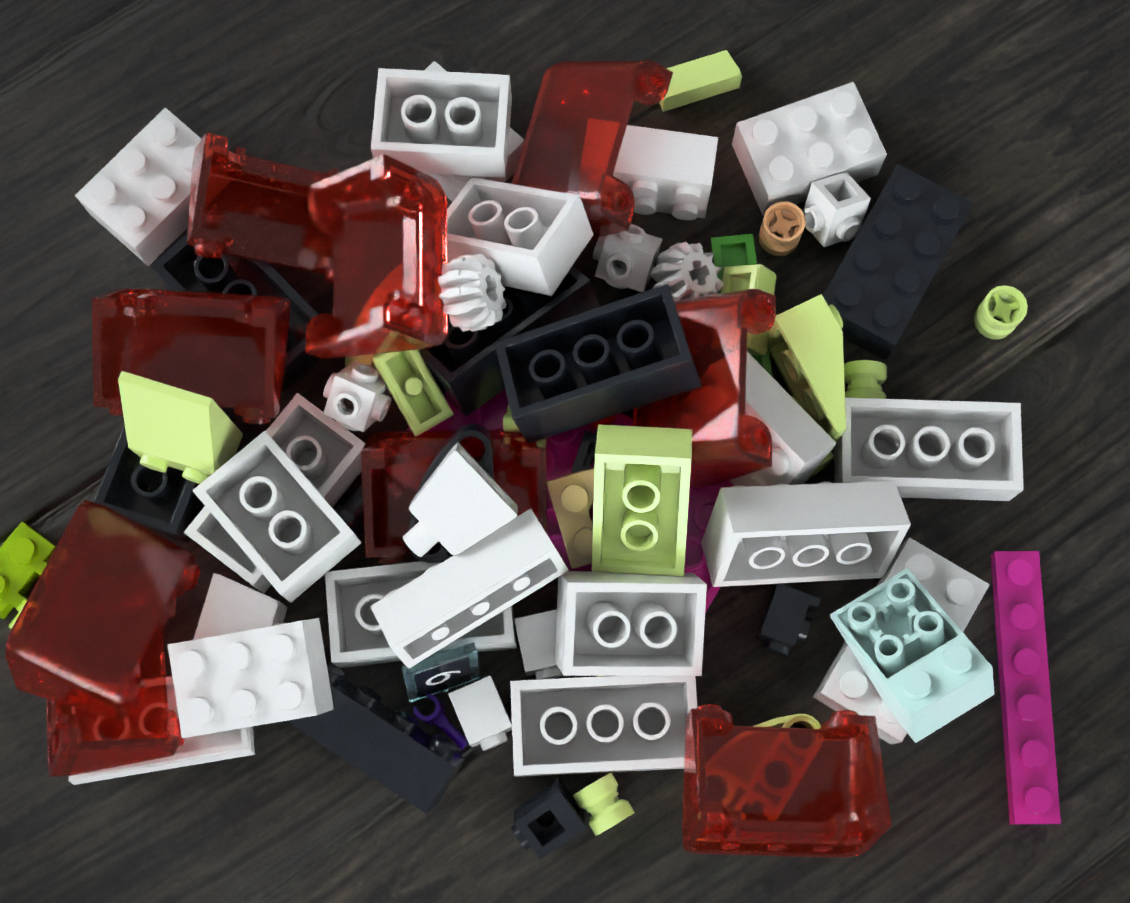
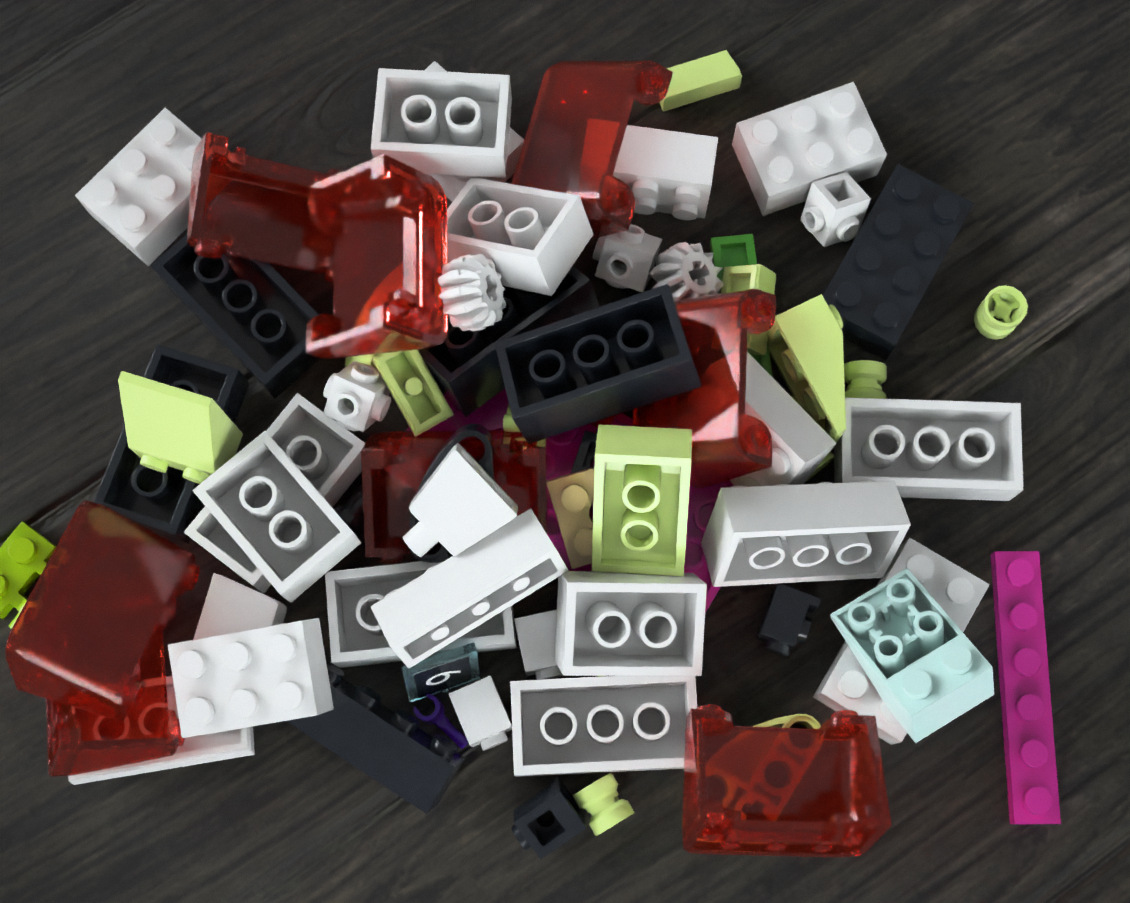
(195, 342): clear red windscreen -> none
(785, 220): light nougat wheel -> none

